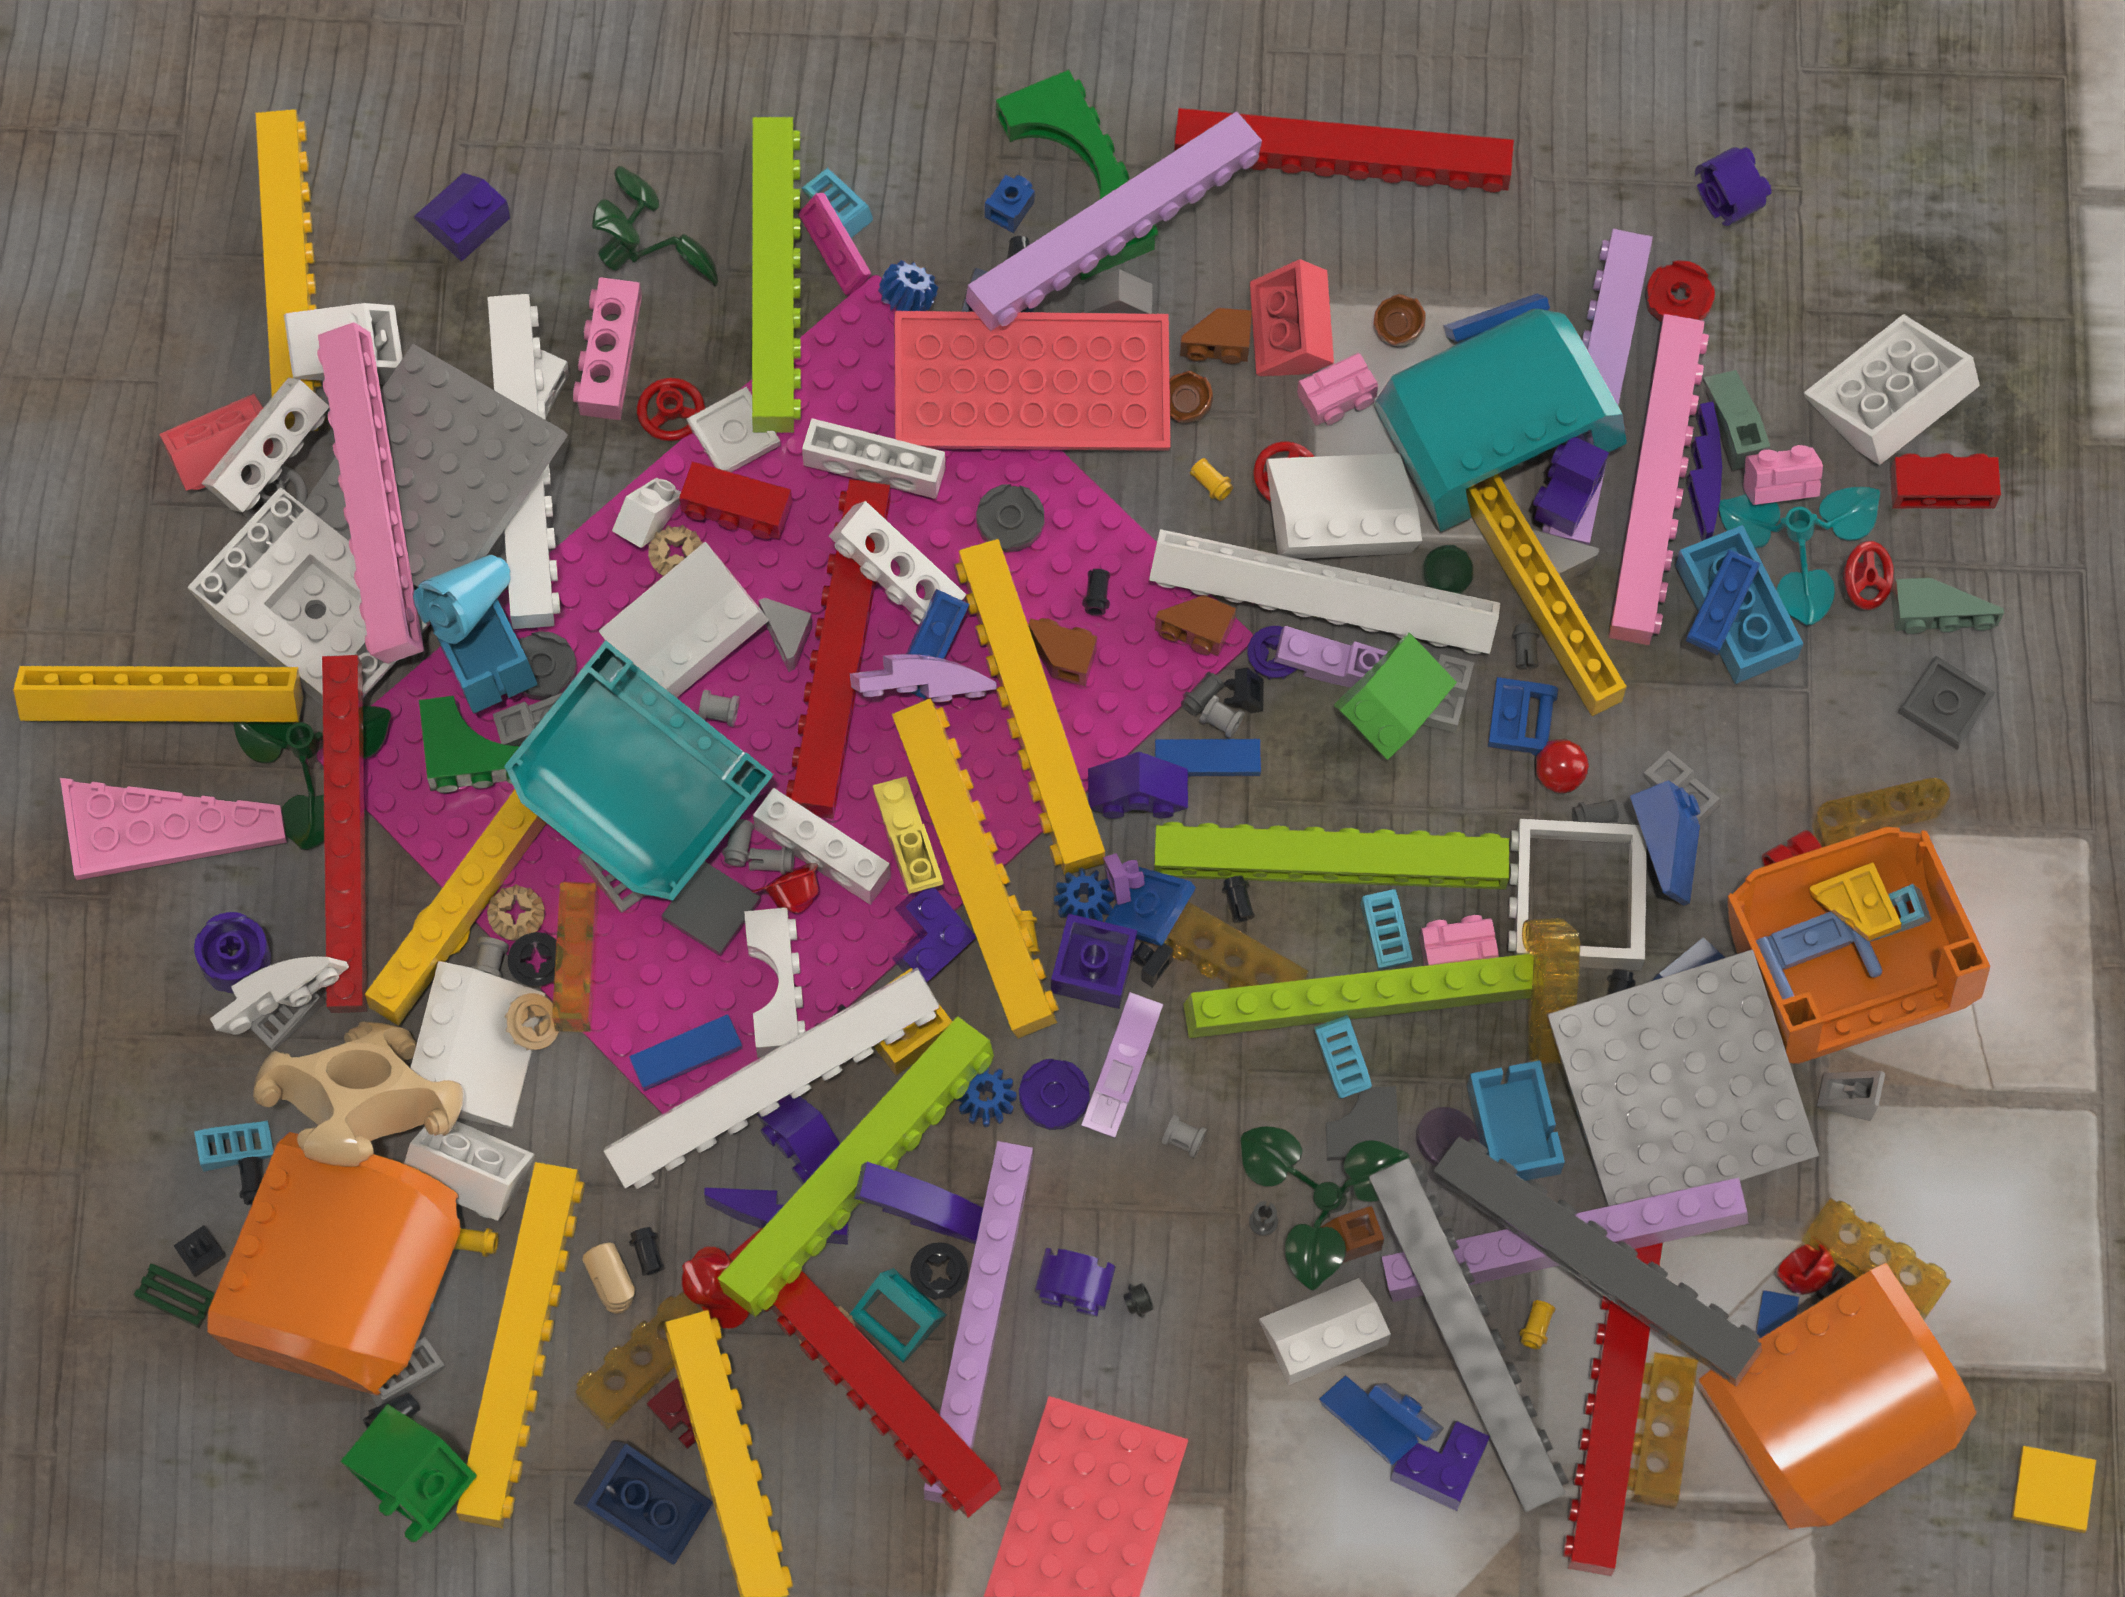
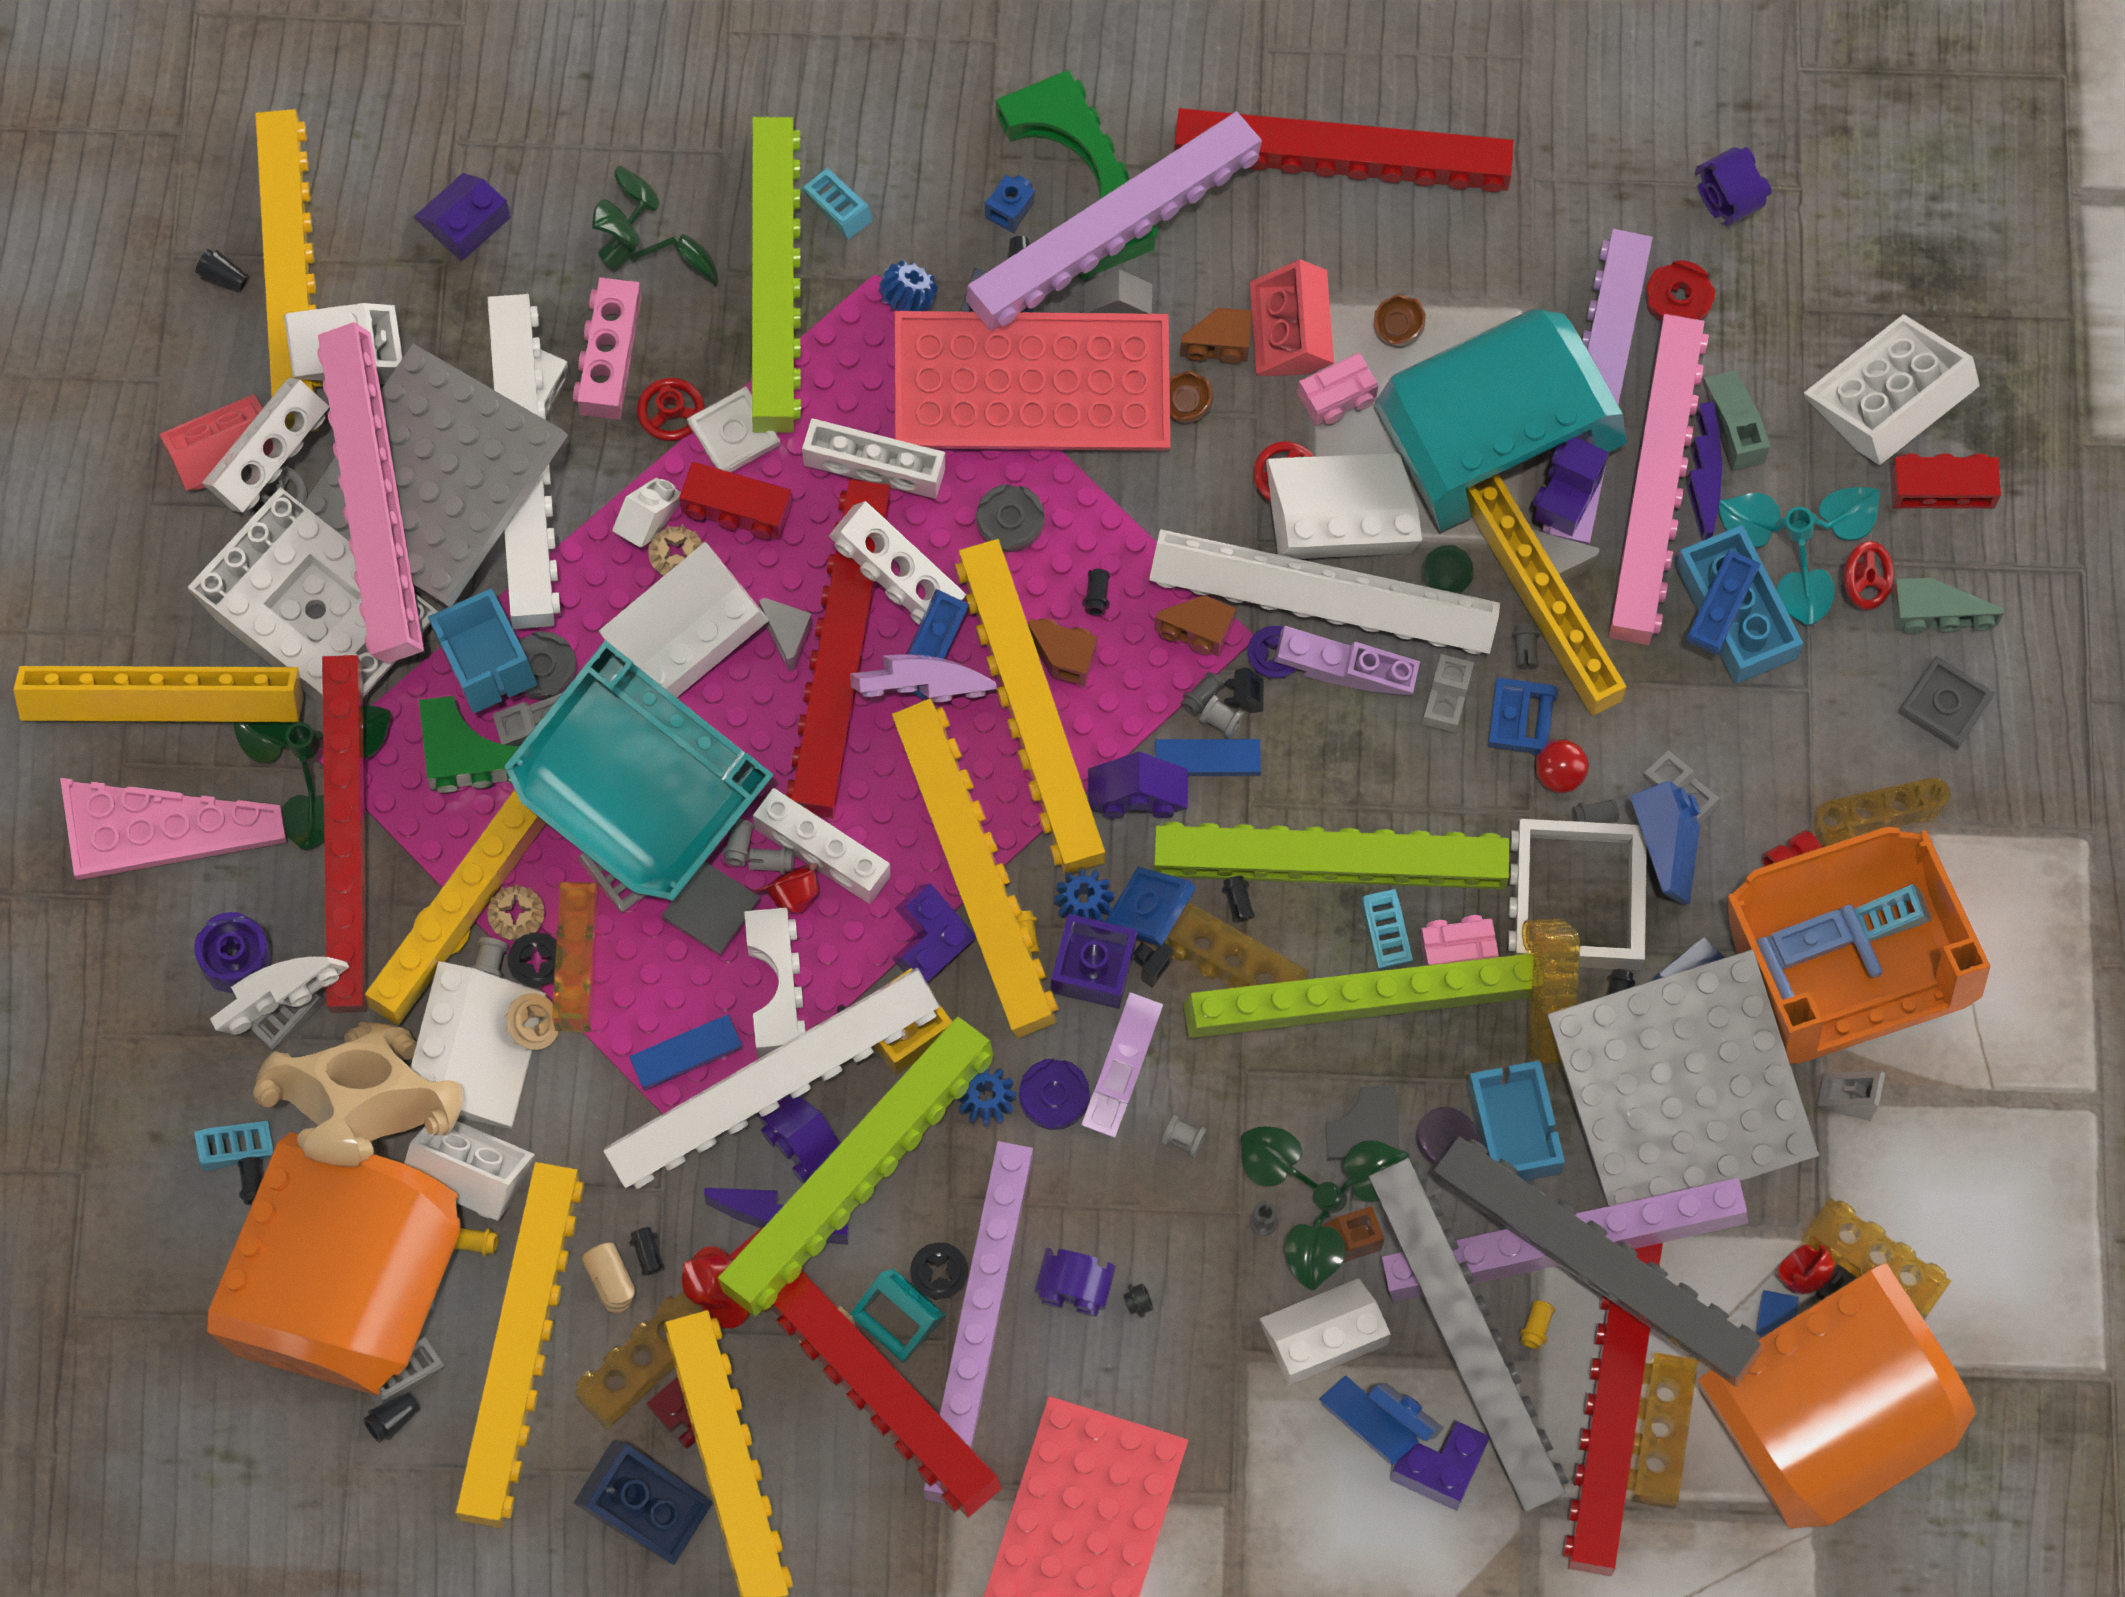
(148, 1282): dark green tile -> none
(199, 1251): black tile -> none
(220, 271): none -> black cone
(408, 1470): green container -> none
(461, 596): medium azure cone -> none
(719, 707): light grey bush -> none
(834, 243): dark pink tile -> none
(907, 835): light yellow slope -> none
(919, 1202): dark purple slope -> none
(1122, 877): medium lavender tile -> none
(1217, 485): yellow pin -> none
(1349, 1078): medium azure slope -> none
(1396, 696): bright green slope -> none
(1488, 319): blue tile -> none
(1782, 475): bright pink brick -> none
(1859, 901): yellow wing -> none
(2053, 1489): yellow tile -> none

